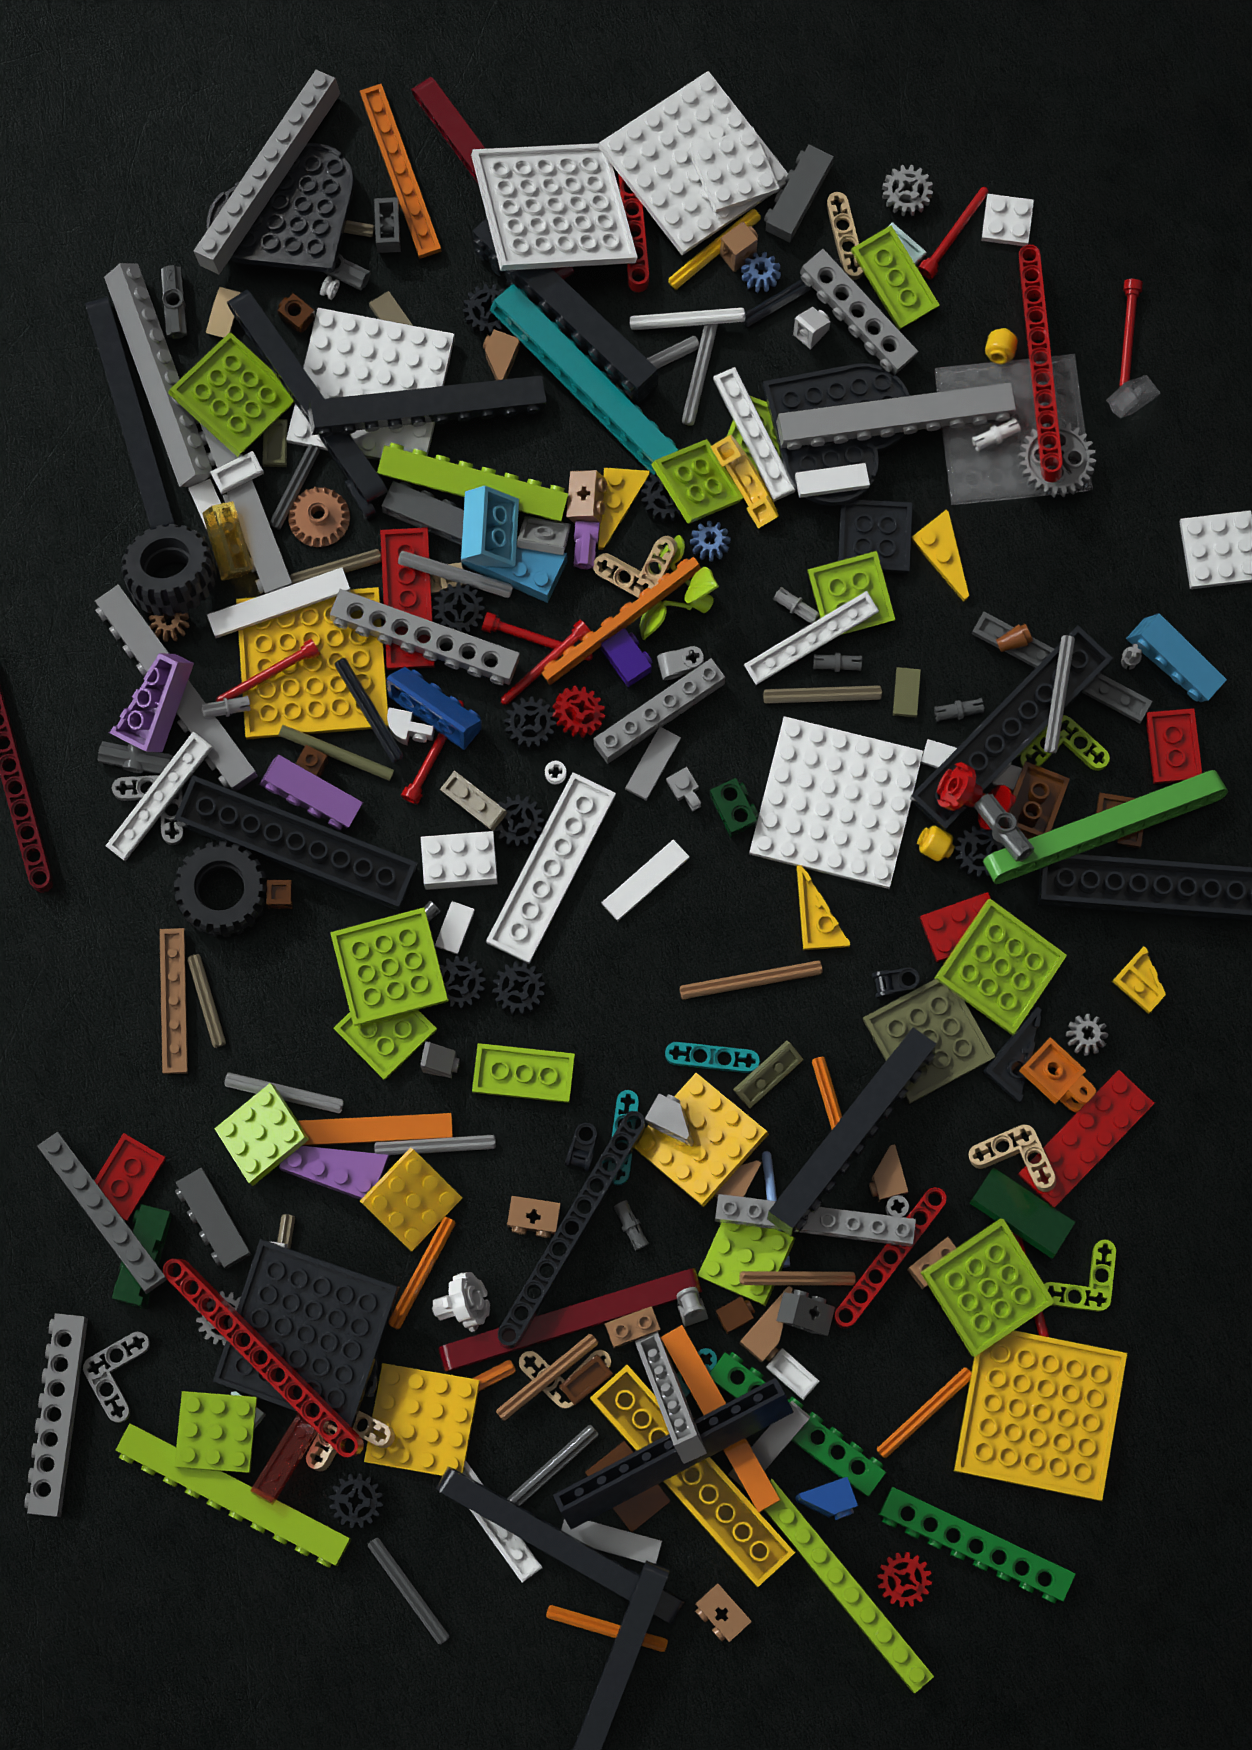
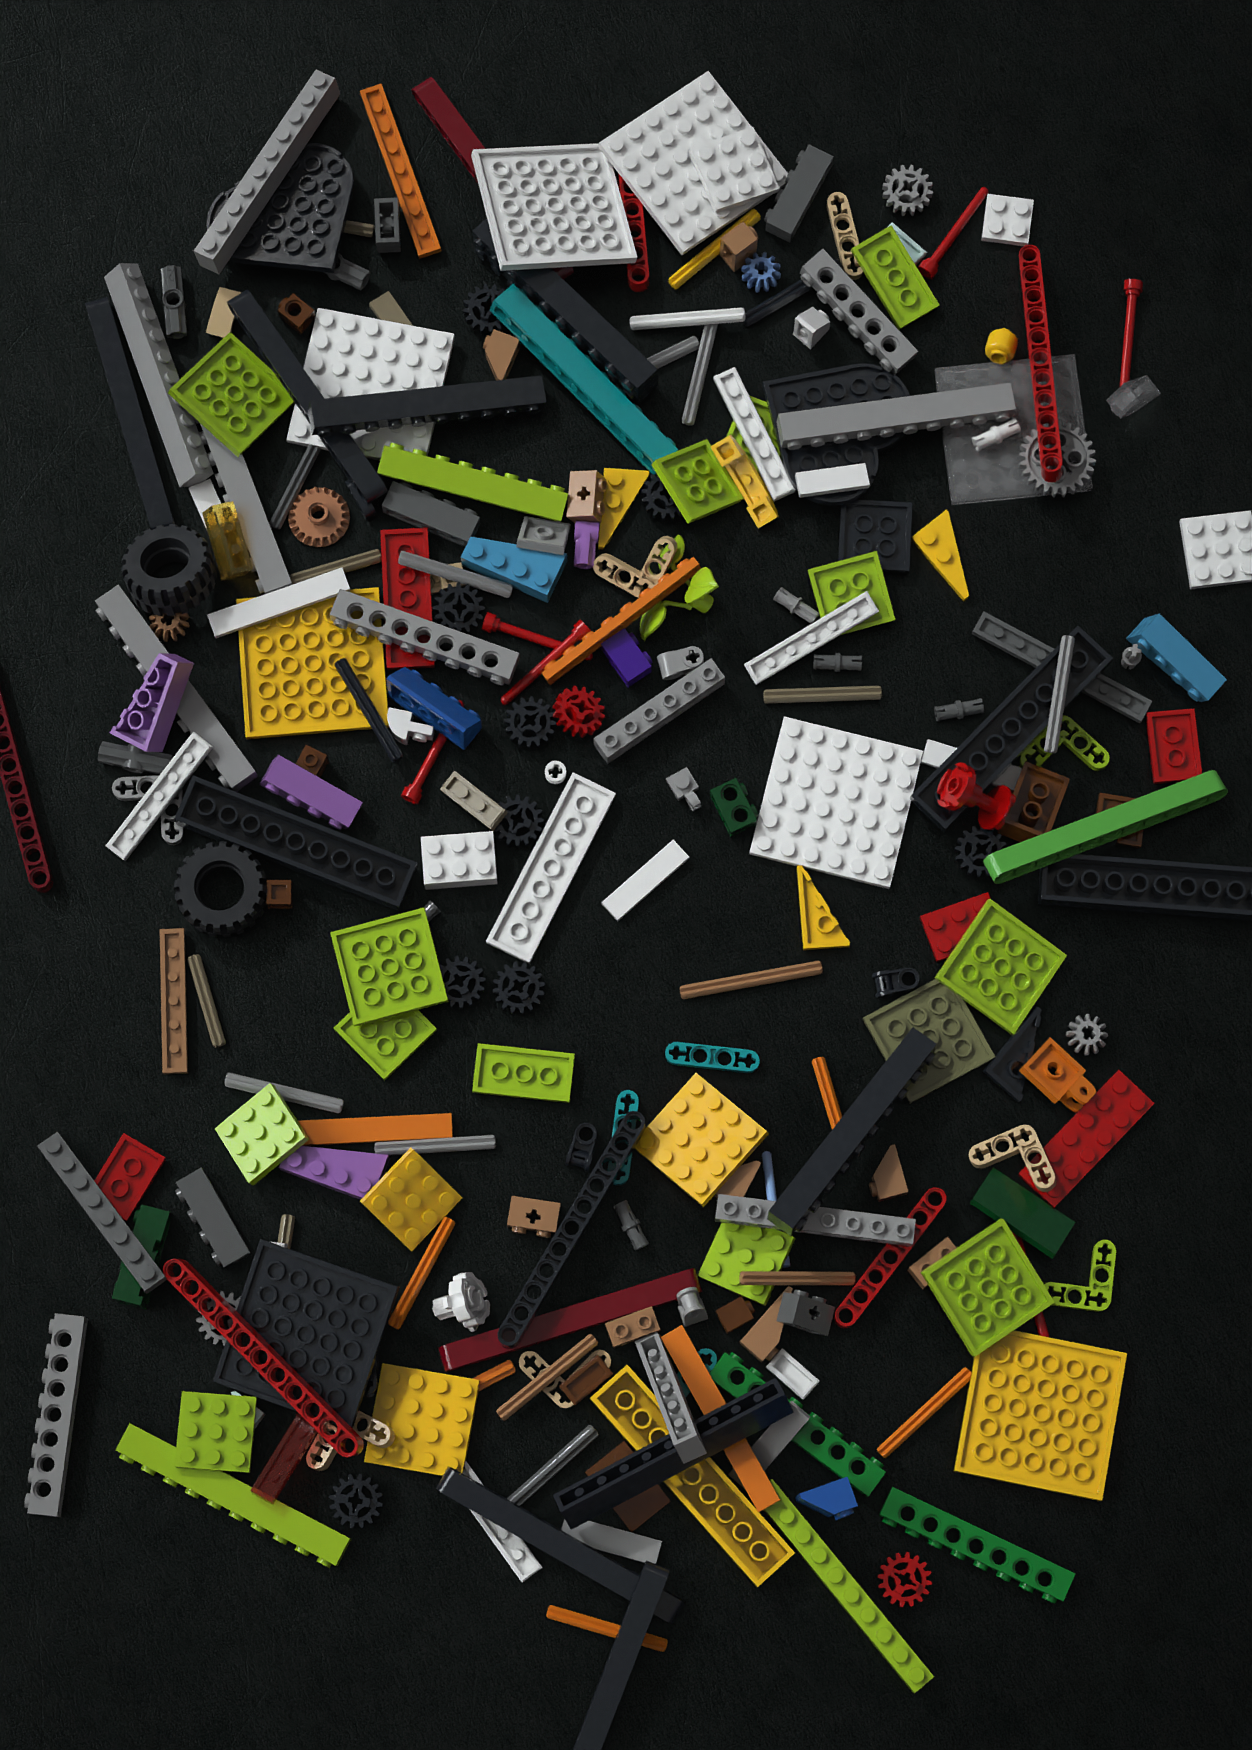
(106, 1377): light grey beam -> none
(225, 707): light grey axle -> none
(237, 472): white tile -> none
(275, 444): olive tile -> none
(307, 651): red piece -> none
(329, 287): white bush -> none
(336, 752): olive piece -> none
(408, 1591): dark grey axle -> none
(439, 1060): light grey slope -> none
(454, 928): white tile -> none
(489, 528): medium azure slope -> none
(653, 763): light grey tile -> none
(670, 1118): light grey slope -> none
(719, 537): medium blue gear -> none
(720, 1599): medium nougat brick -> none
(768, 1074): olive tile -> none
(900, 1200): light grey bush -> none
(906, 692): olive tile -> none
(936, 843): yellow head -> none
(1011, 838): dark grey piece -> none
(1015, 638): dark orange cone -> none
(1141, 981): yellow wing -> none

